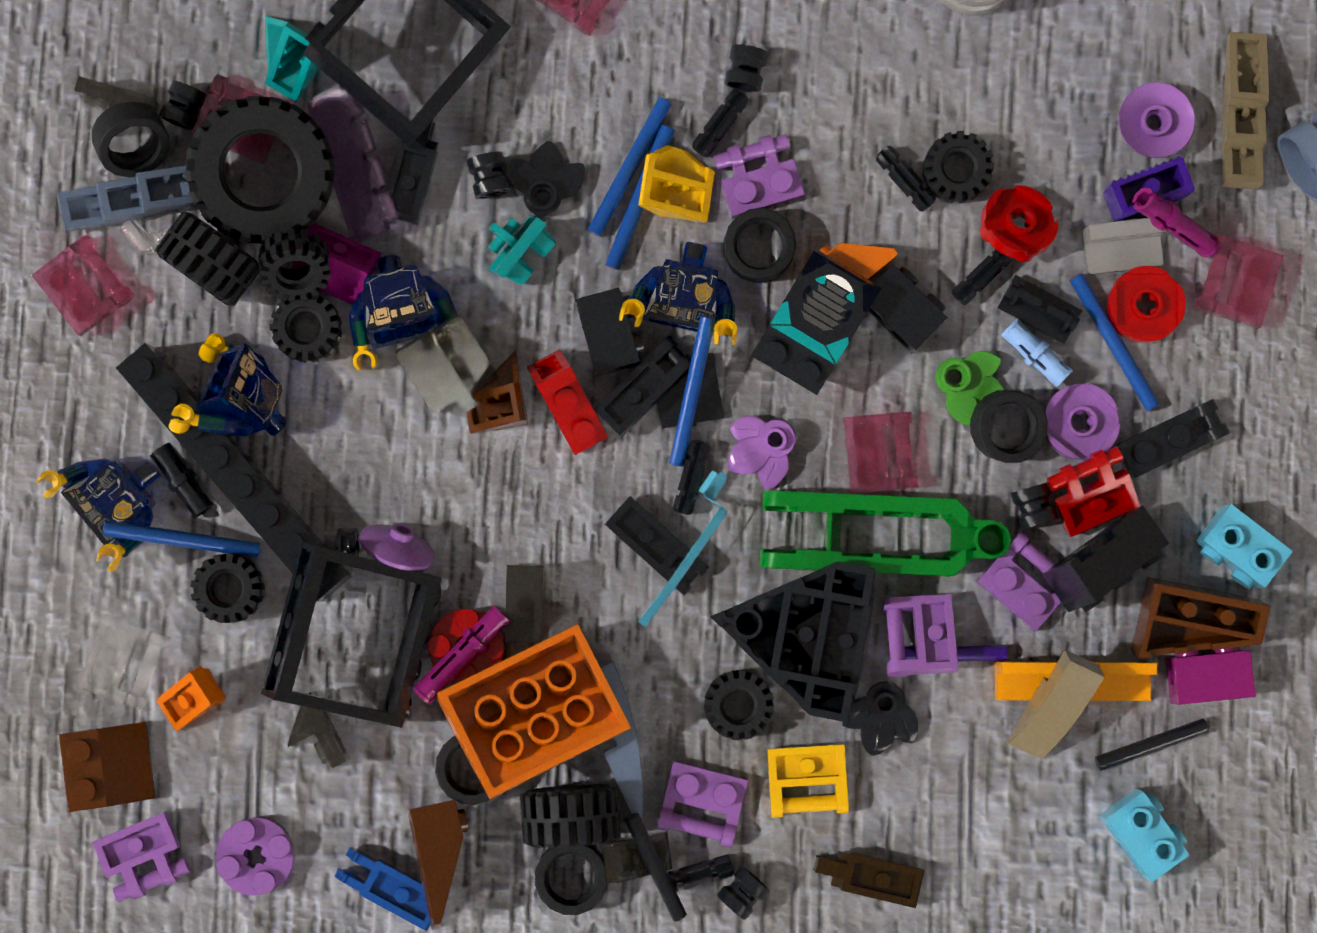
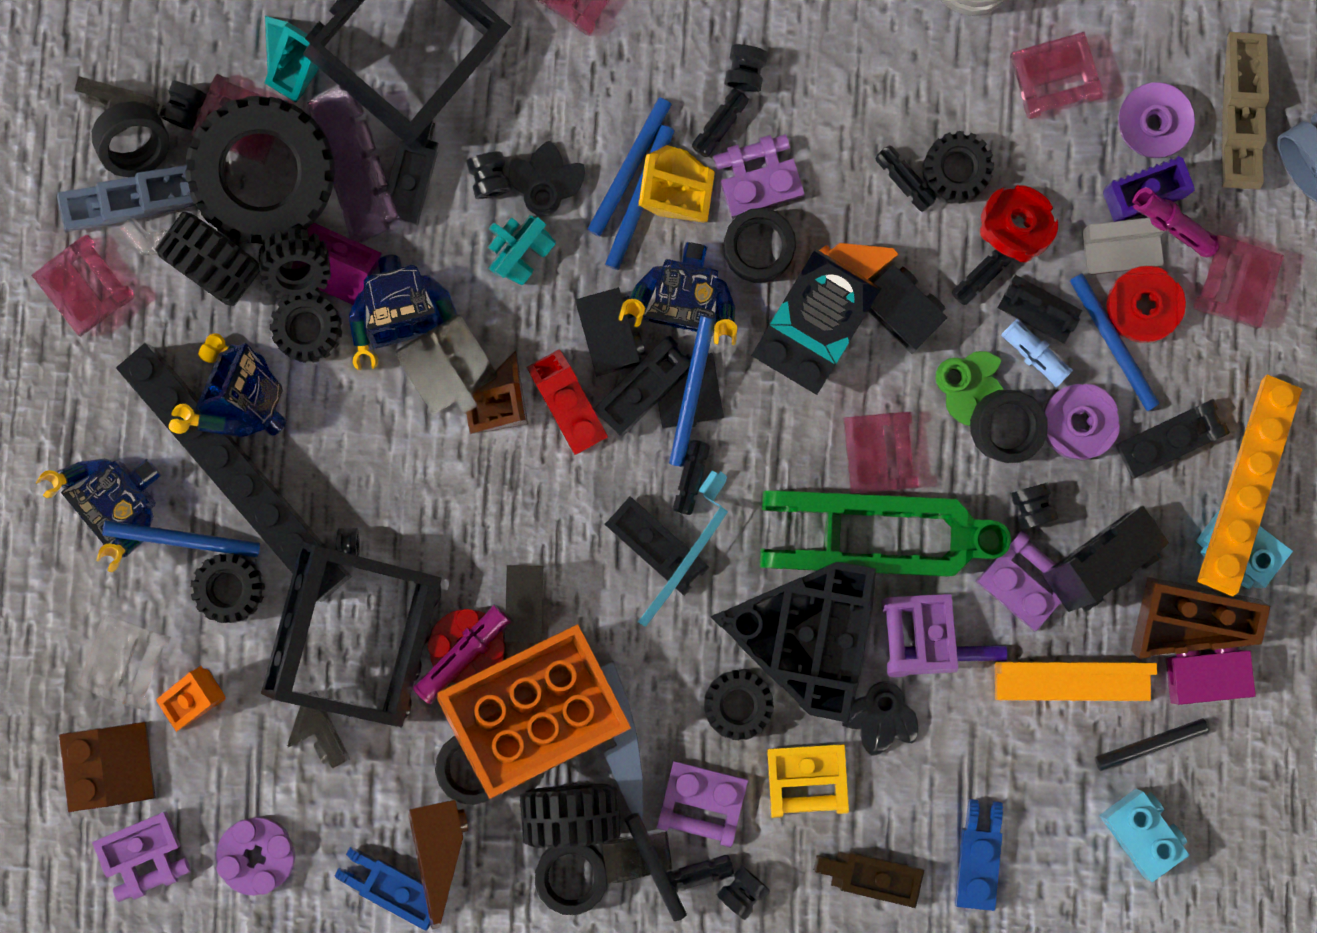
(181, 480): black pin -> none
(397, 546): medium lavender dish -> none
(757, 453): medium lavender plate -> none
(979, 859): none -> blue hinge
(1052, 63): none -> clear pink plate
(1056, 705): dark tan slope -> none
(1097, 501): red plate -> none
(1249, 485): none -> light orange plate

